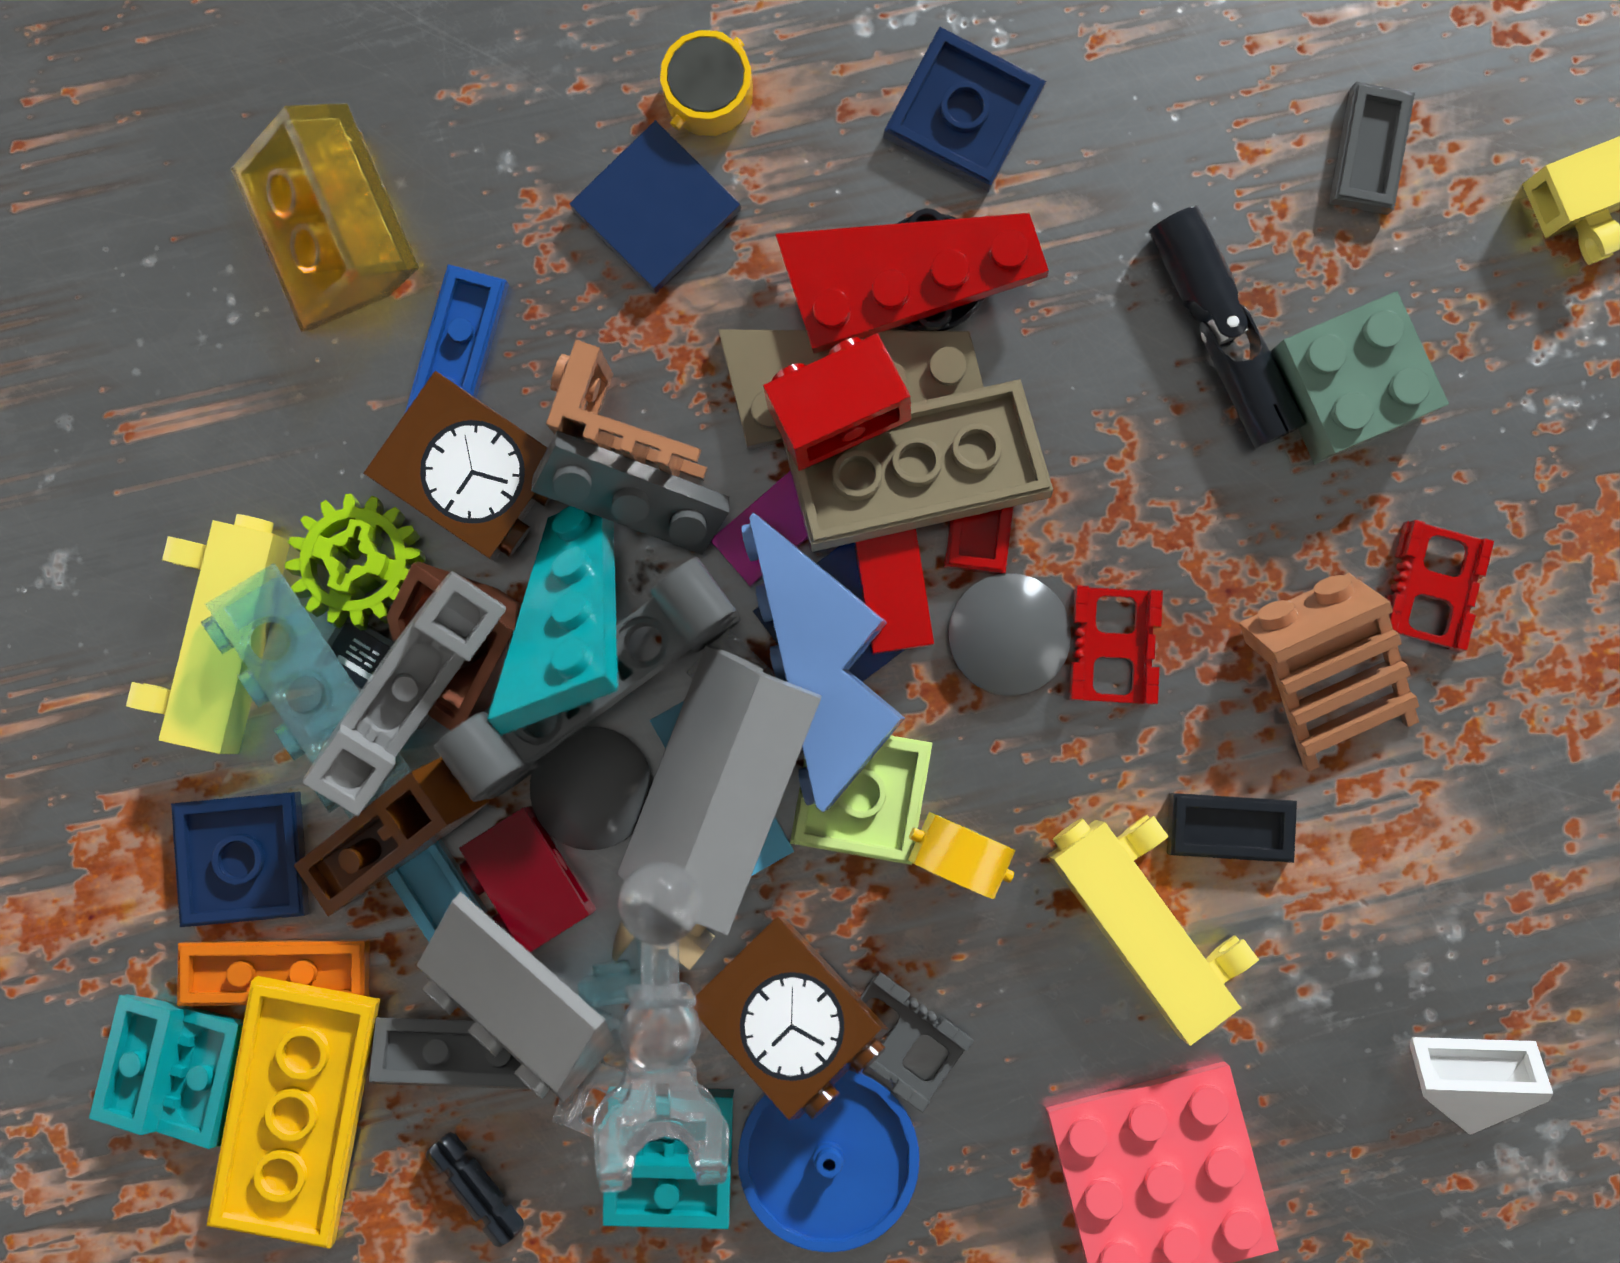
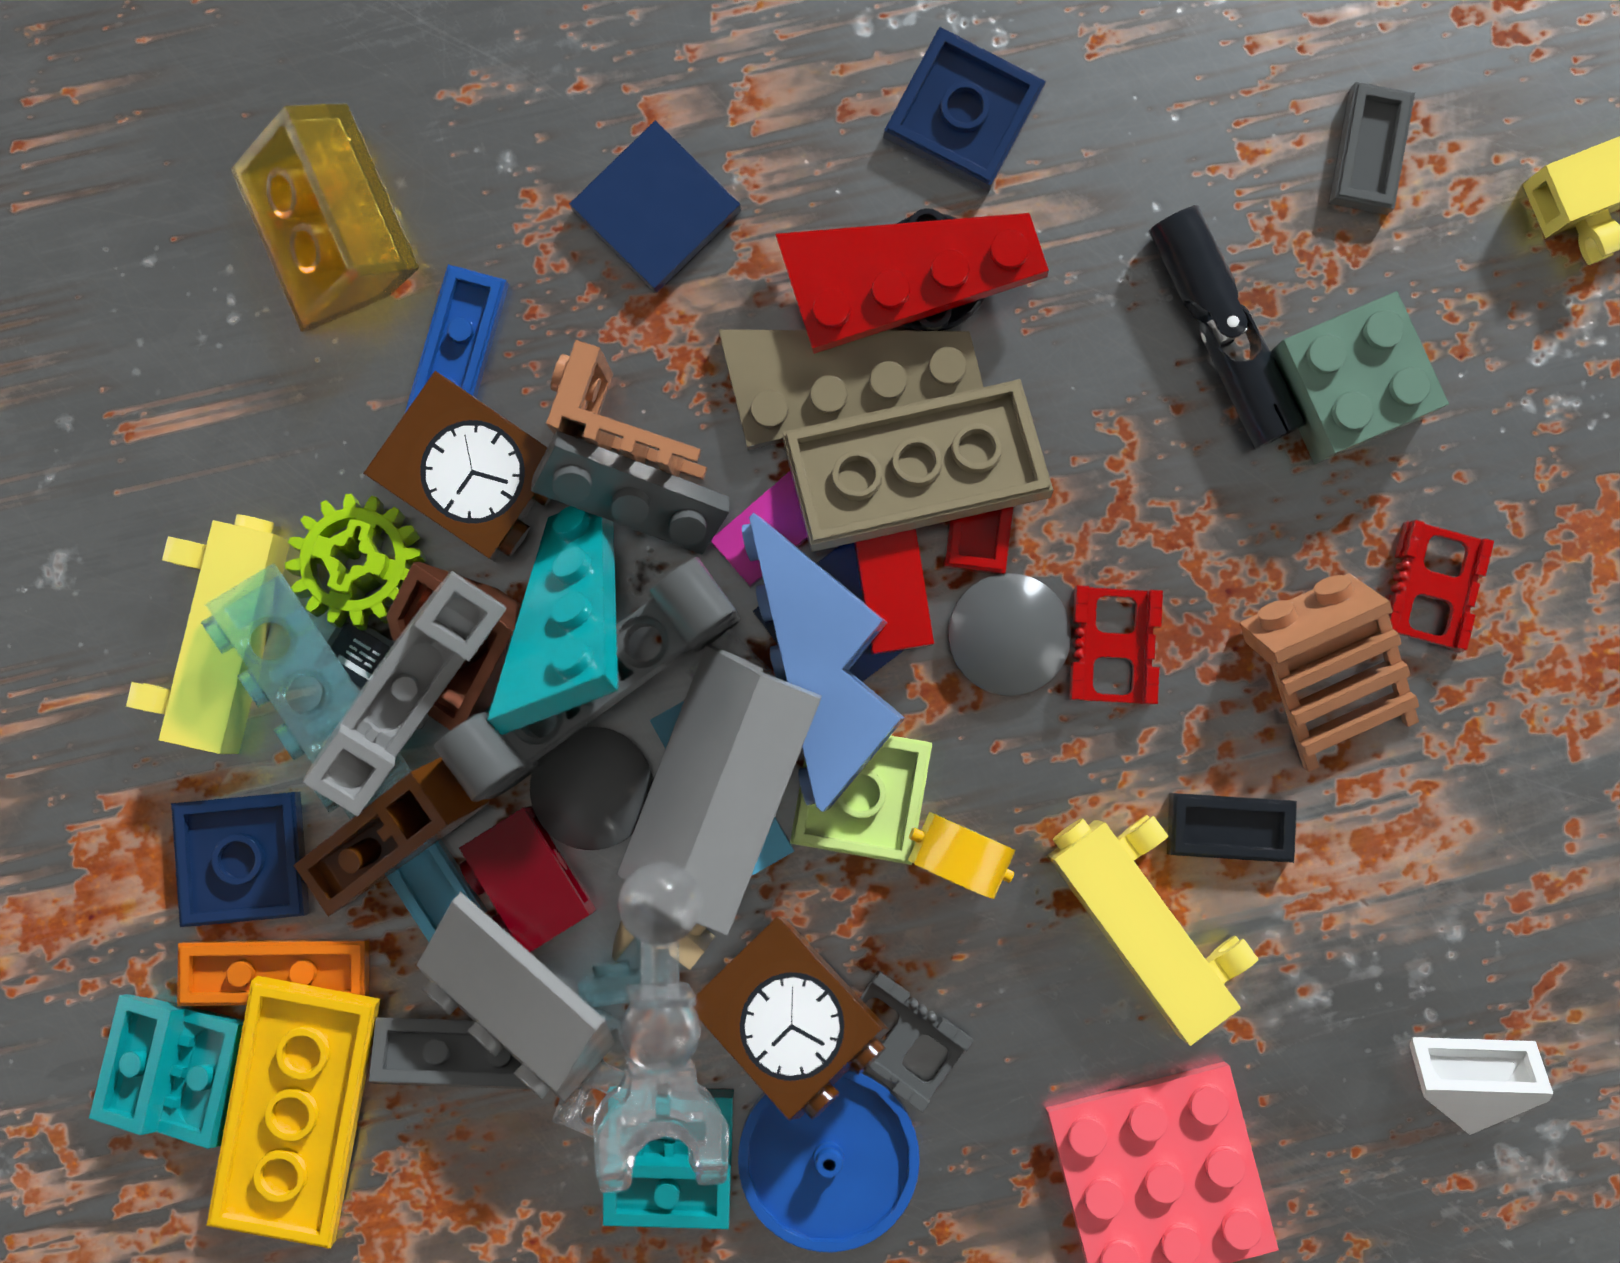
(475, 1189): black axle -> none
(707, 83): piece -> none
(837, 400): red brick -> none

